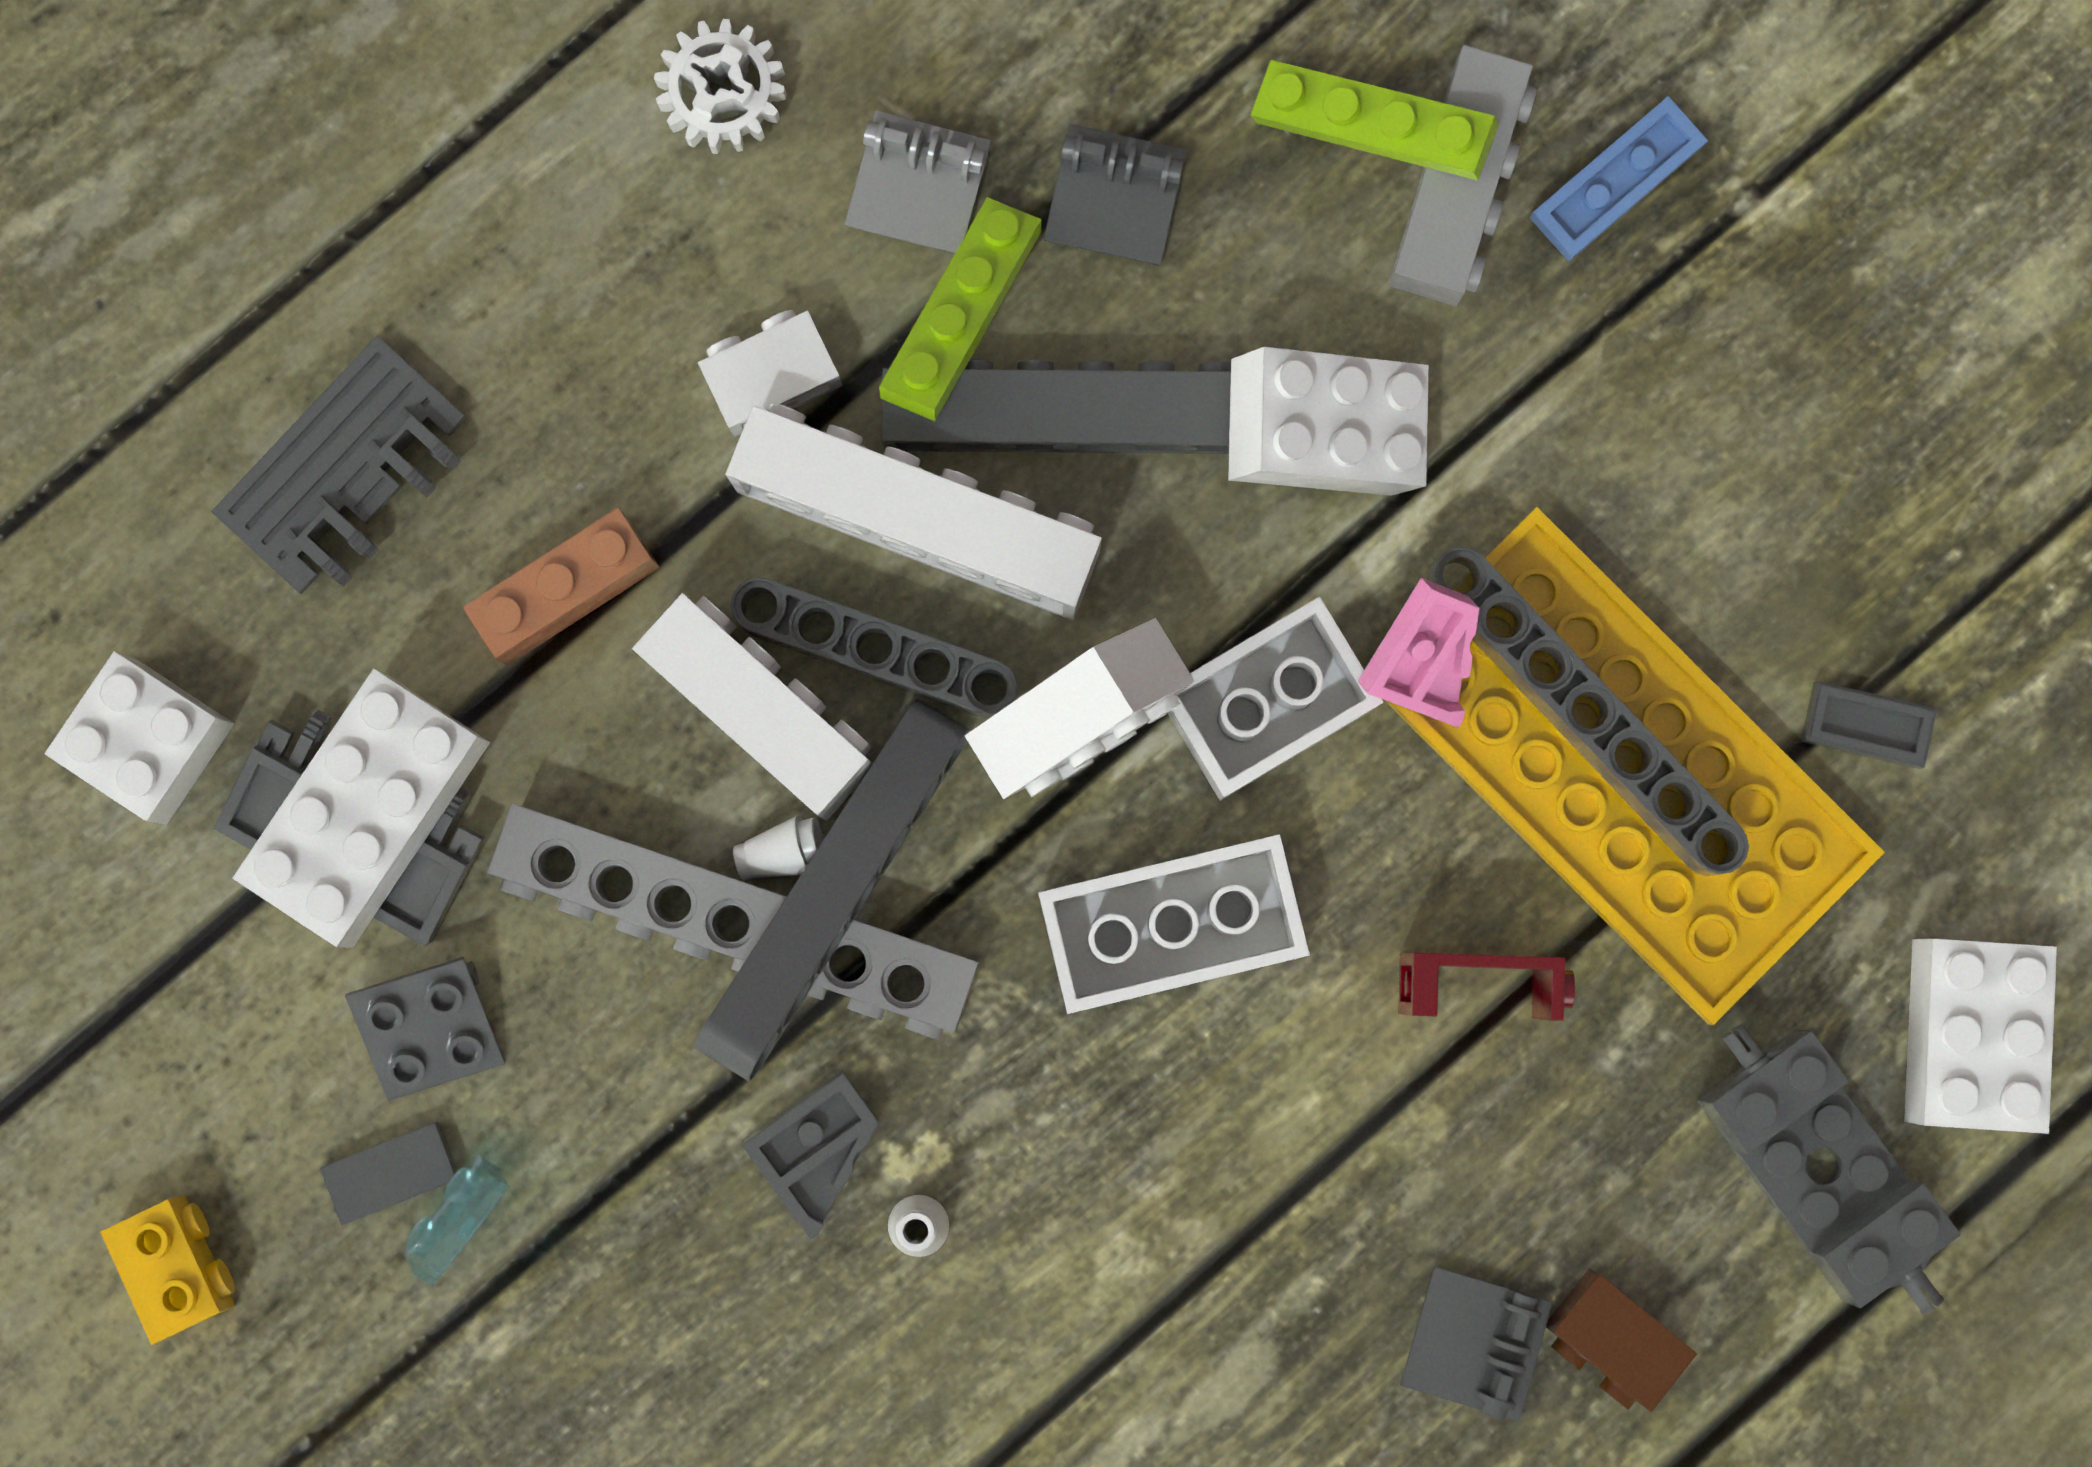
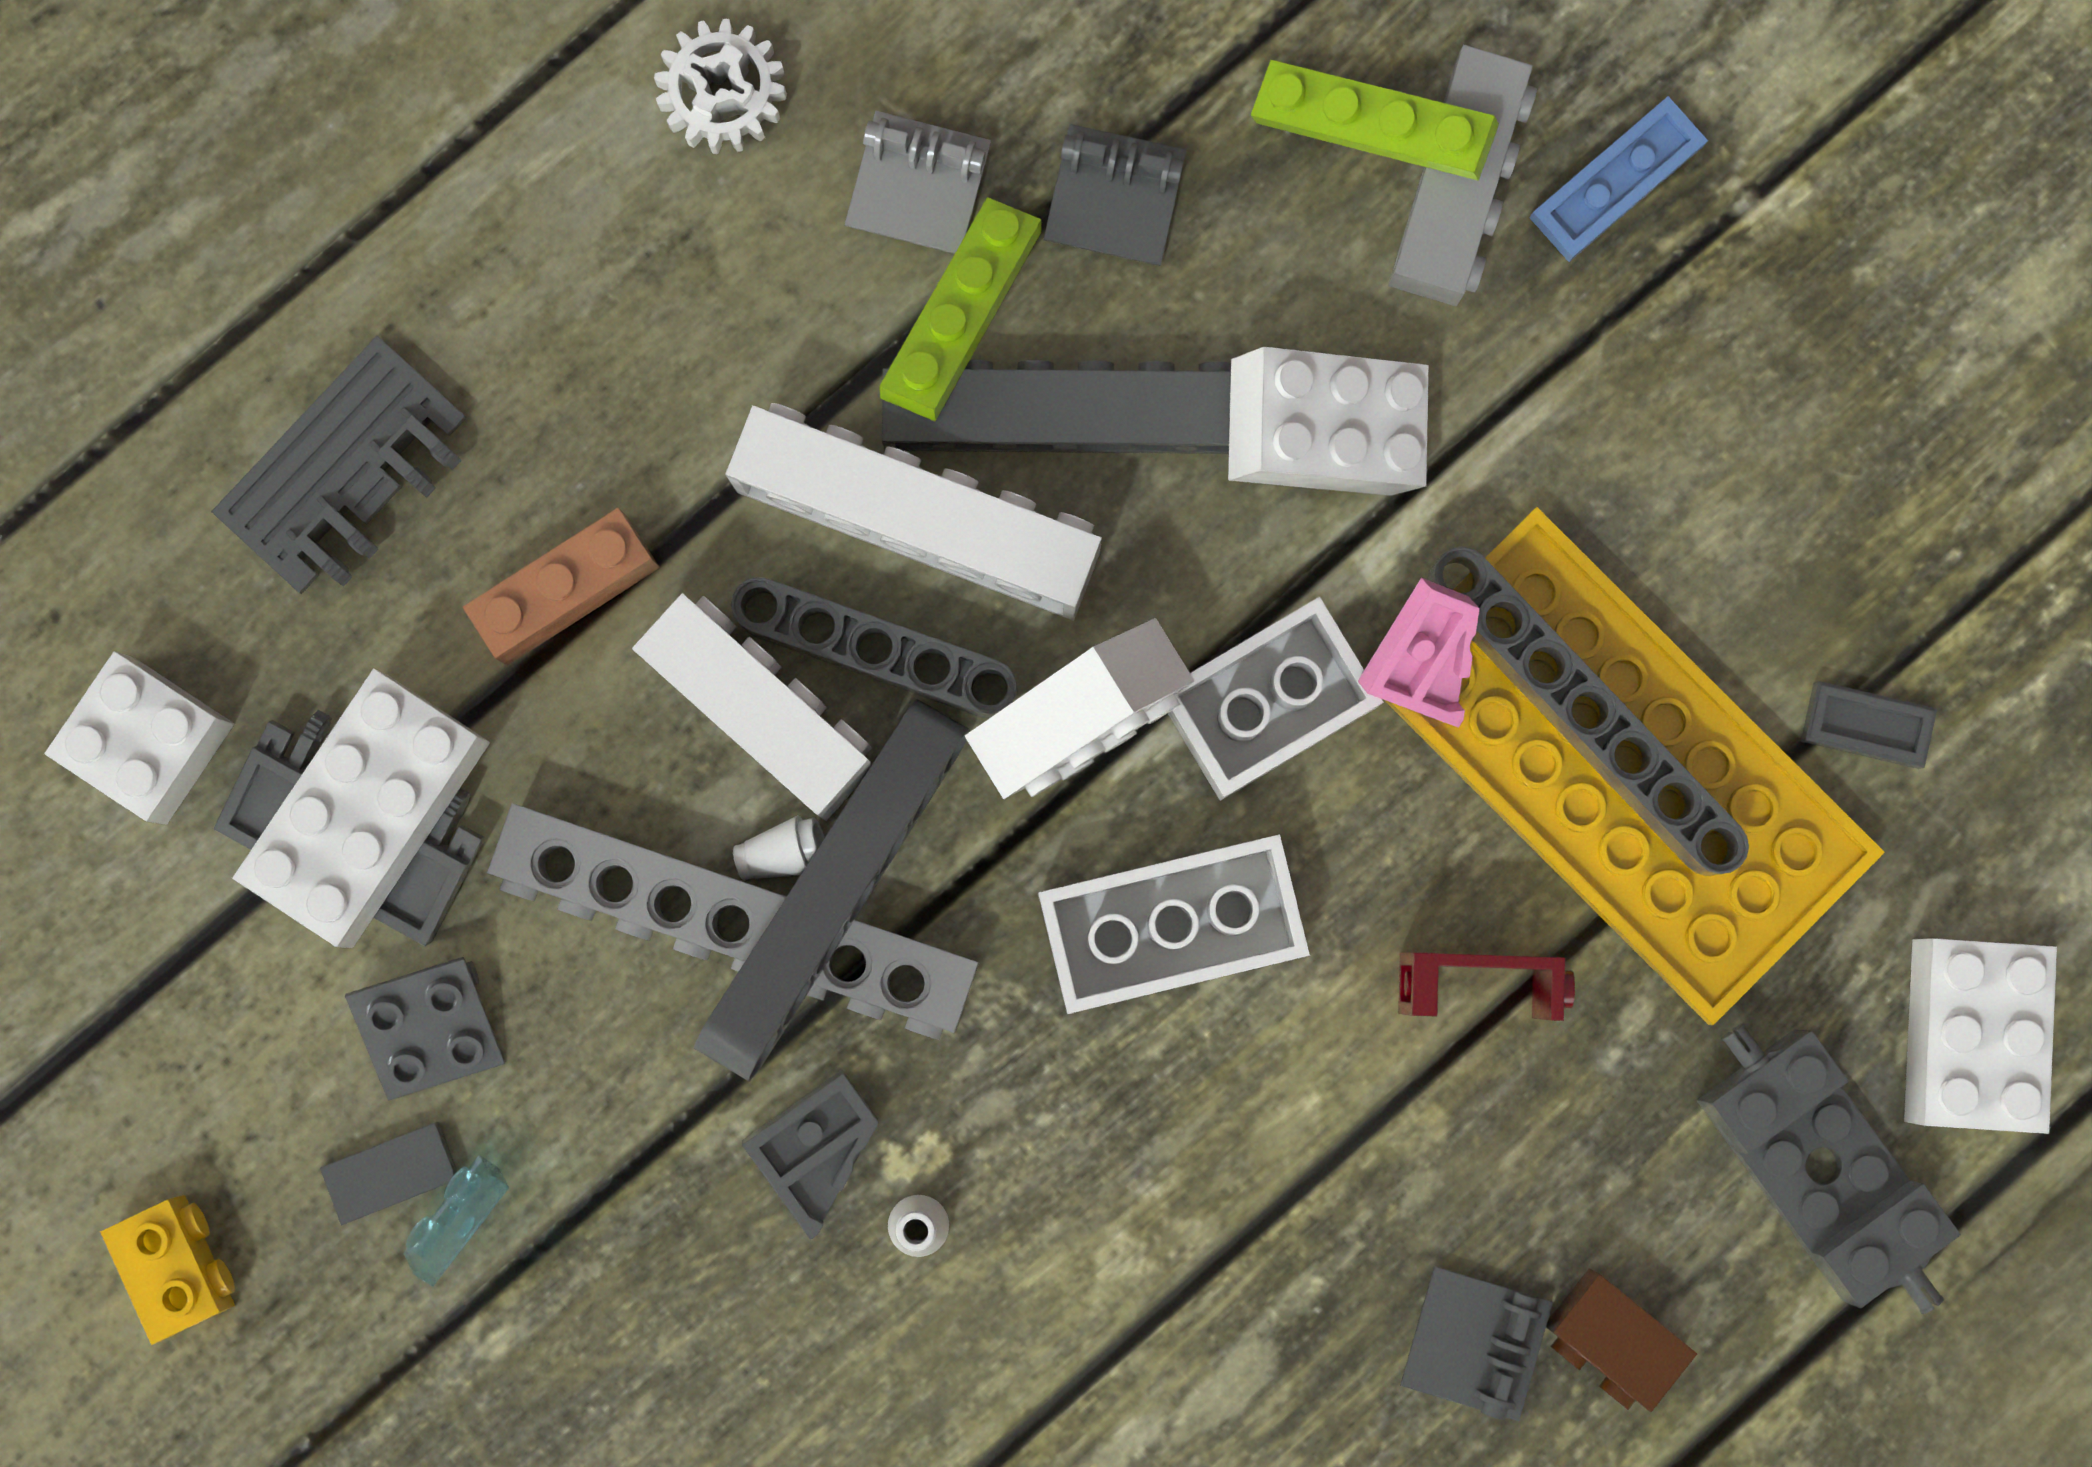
(777, 366): white brick -> none

